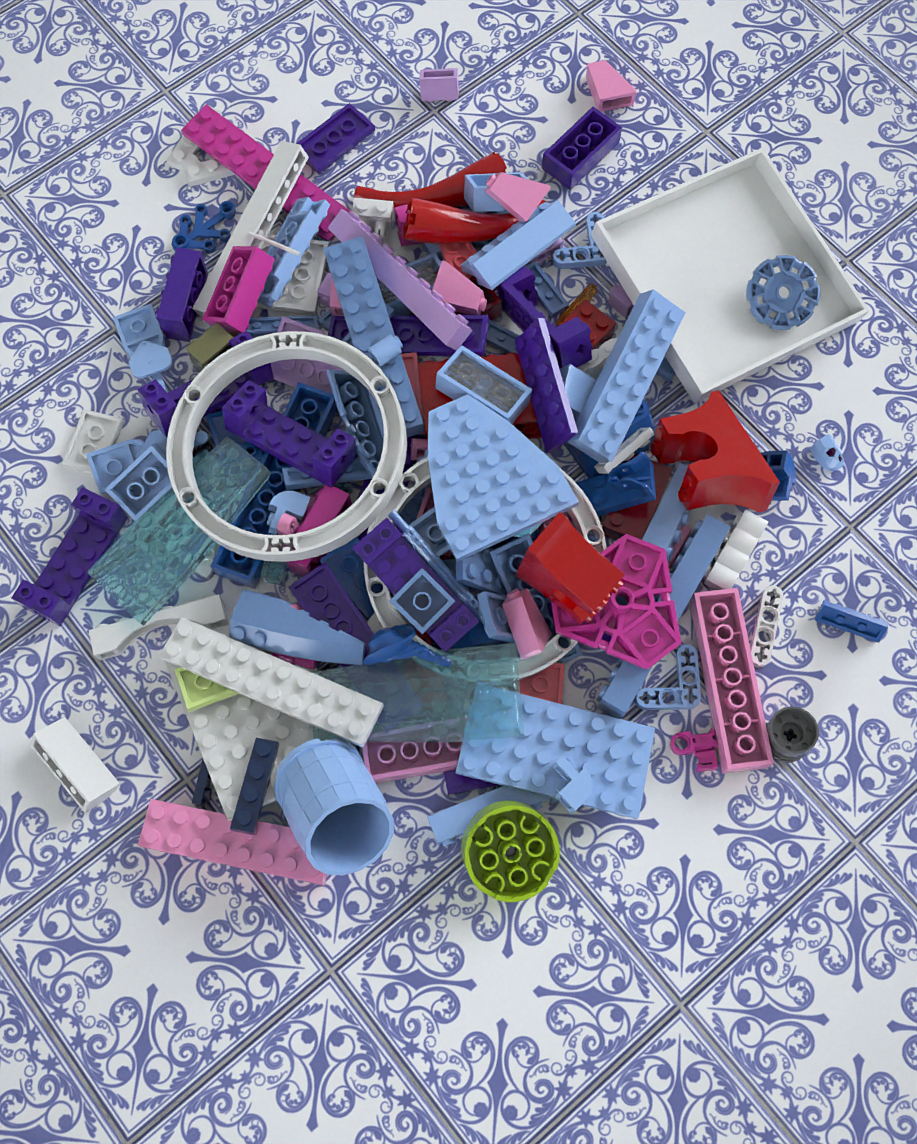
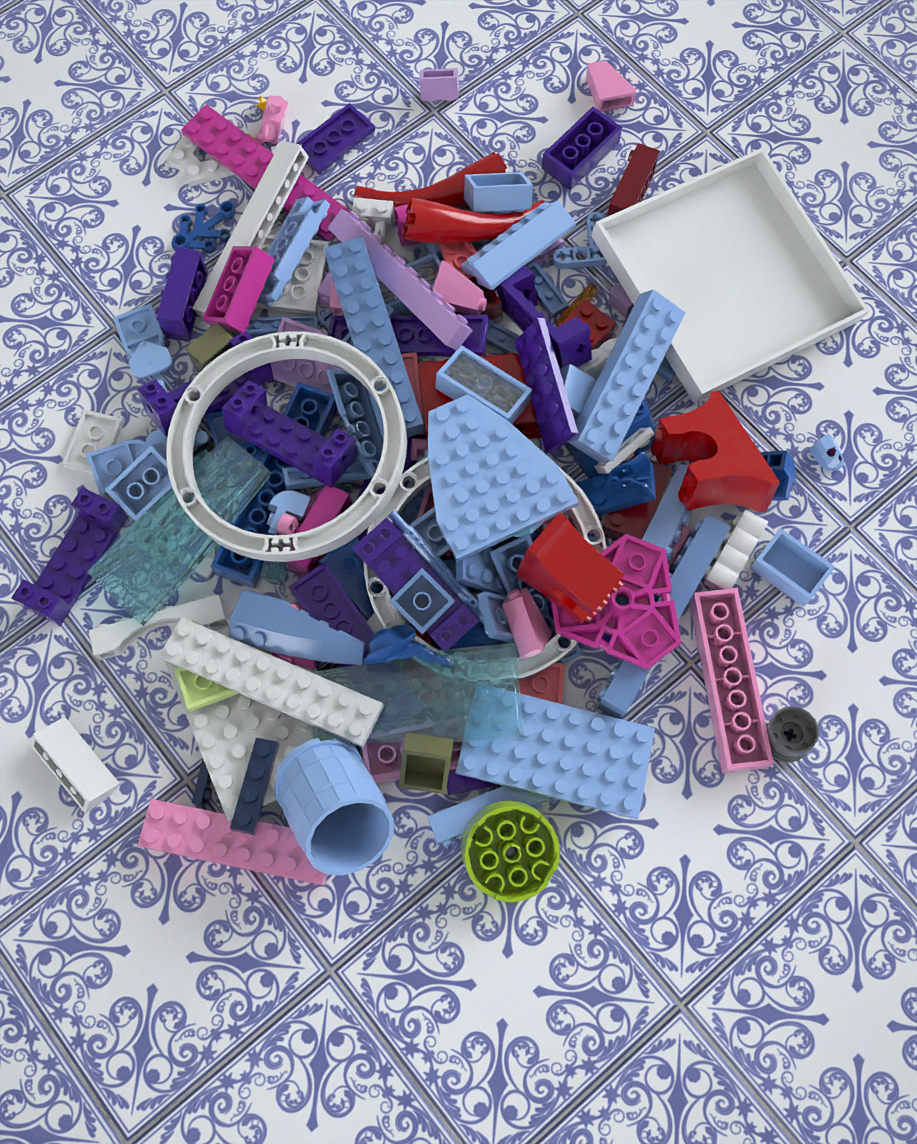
(272, 120): none -> bright pink torso
(290, 250): white piece -> none
(385, 349): light blue brick -> none
(425, 763): none -> olive piece
(516, 194): bright pink slope -> none
(578, 786): light blue brick -> none
(635, 178): none -> dark red brick
(678, 693): light blue beam -> none
(702, 748): dark pink piece -> none
(768, 627): white beam -> none
(771, 297): medium blue plate -> none
(792, 567): none -> light blue piece
(851, 621): blue plate -> none

